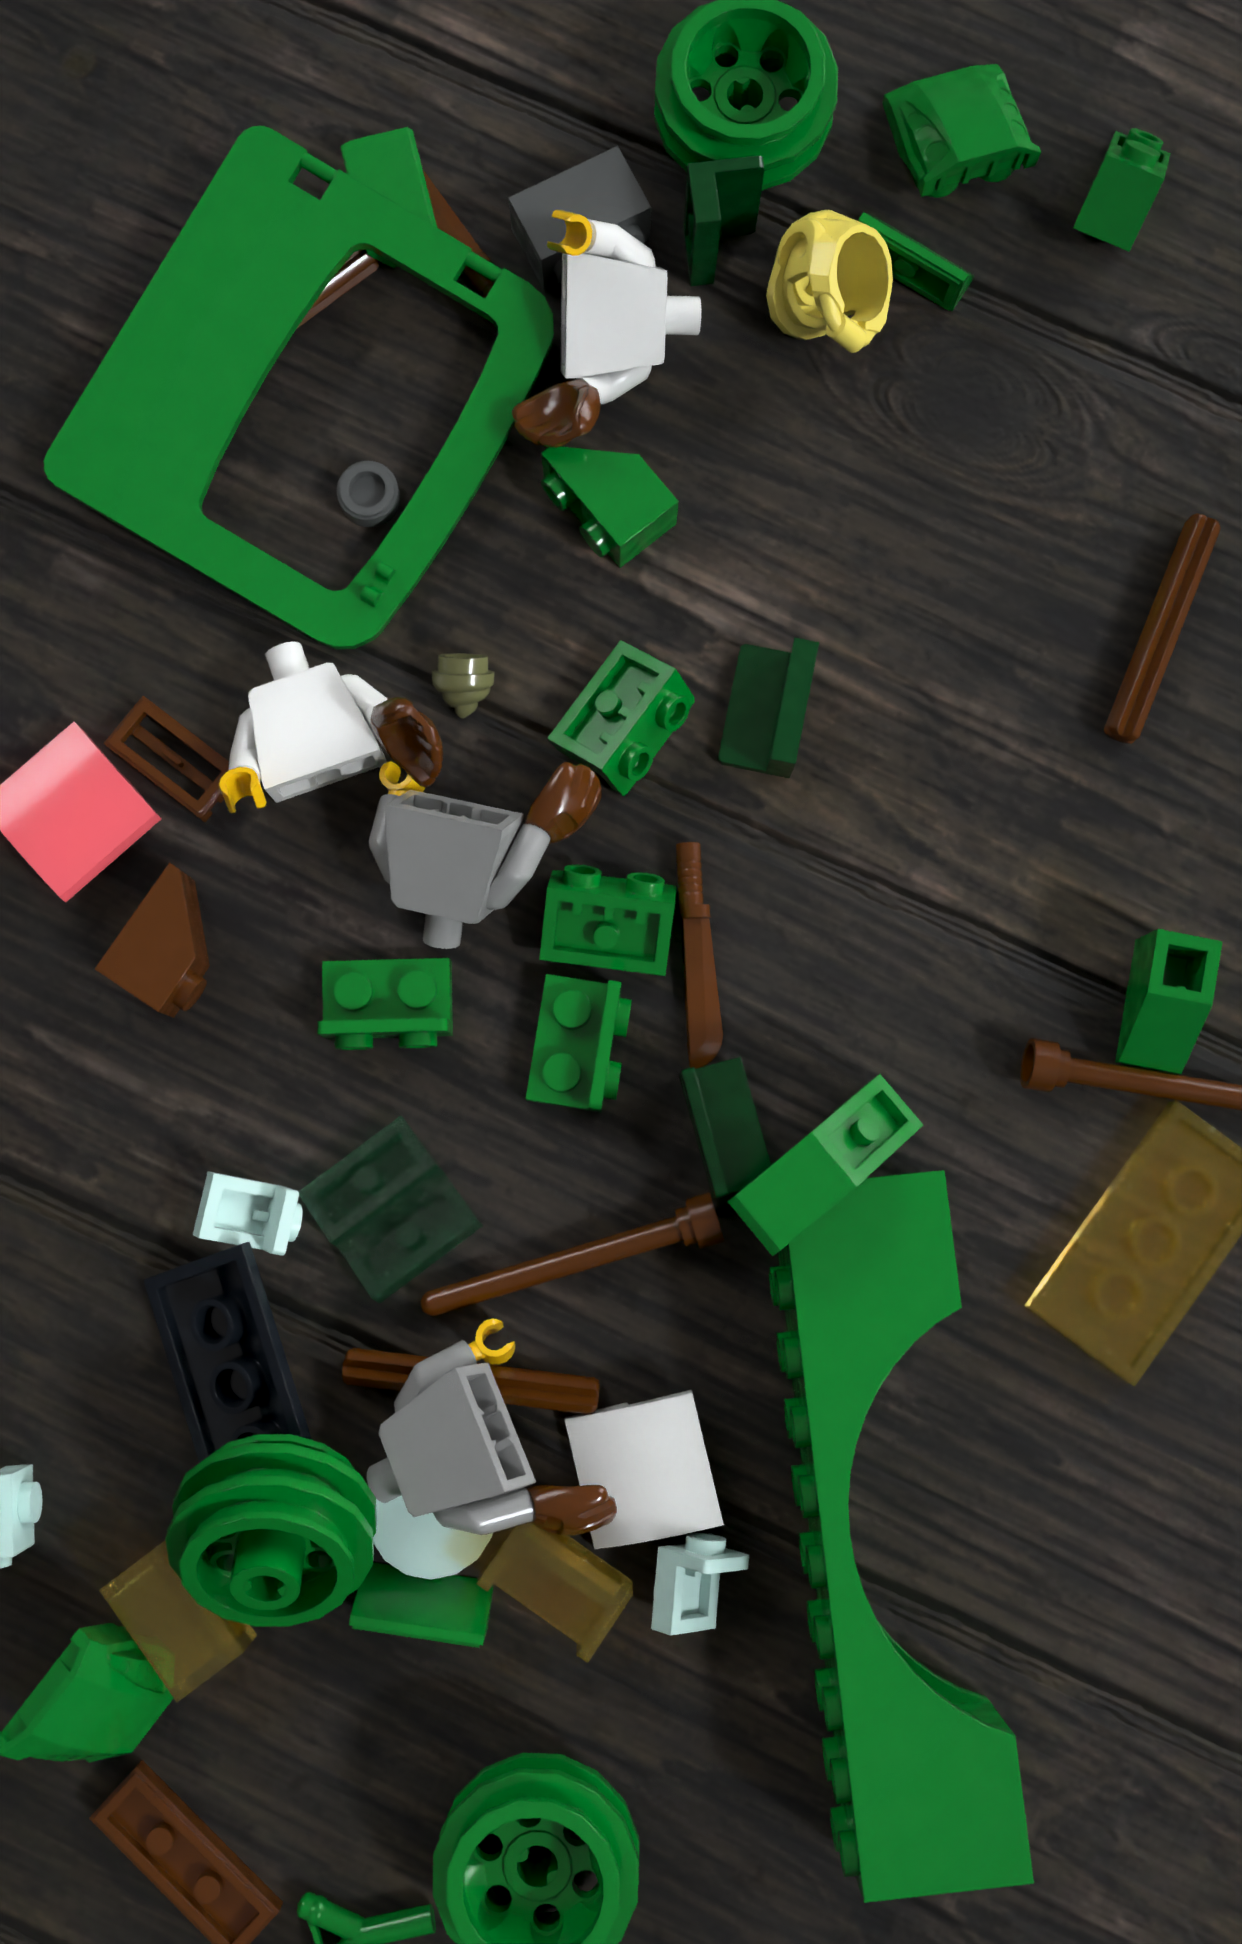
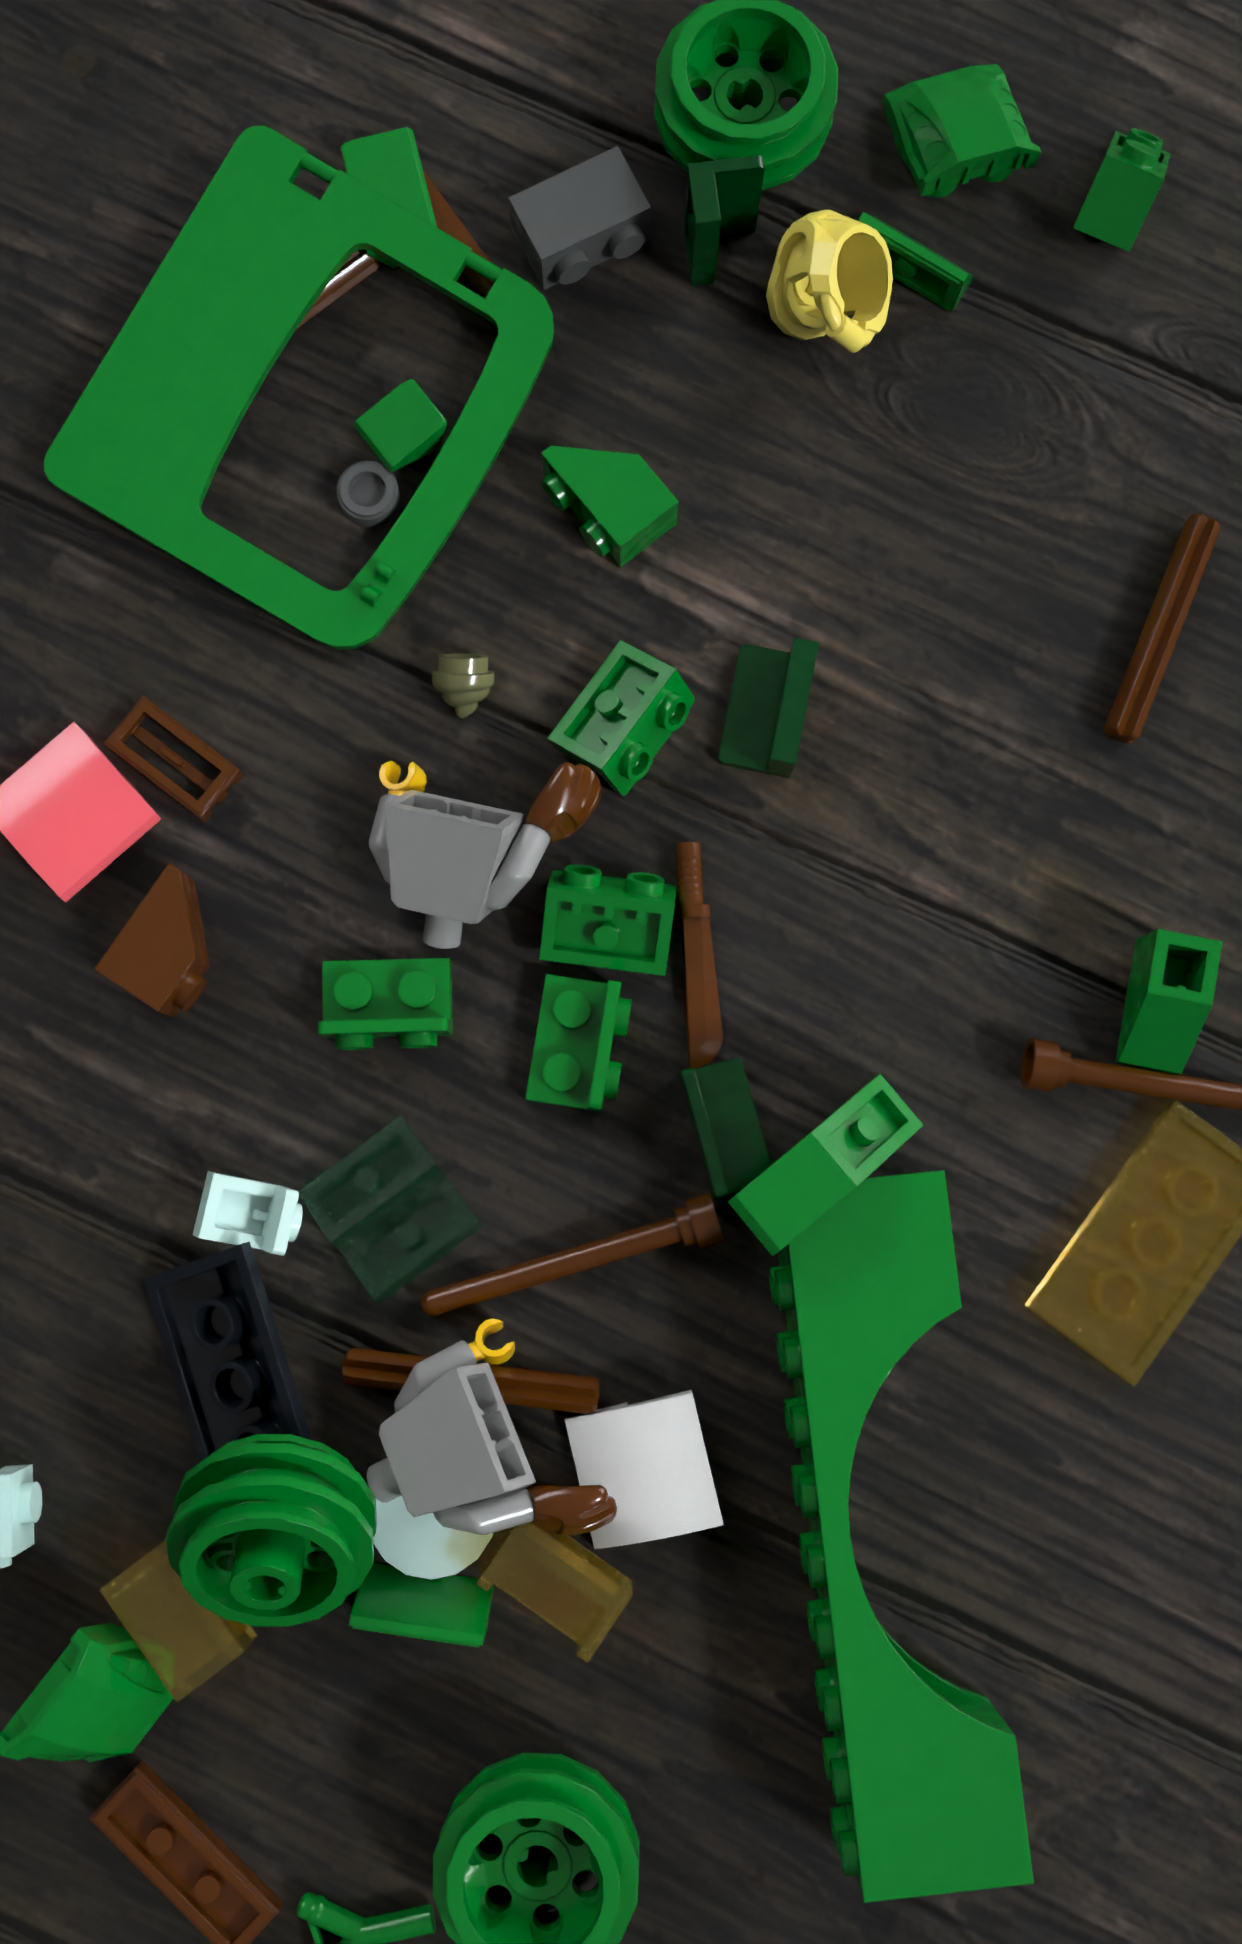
(320, 730): white torso -> none
(402, 426): none -> green slope
(610, 328): white torso -> none
(689, 1583): light aqua bracket -> none

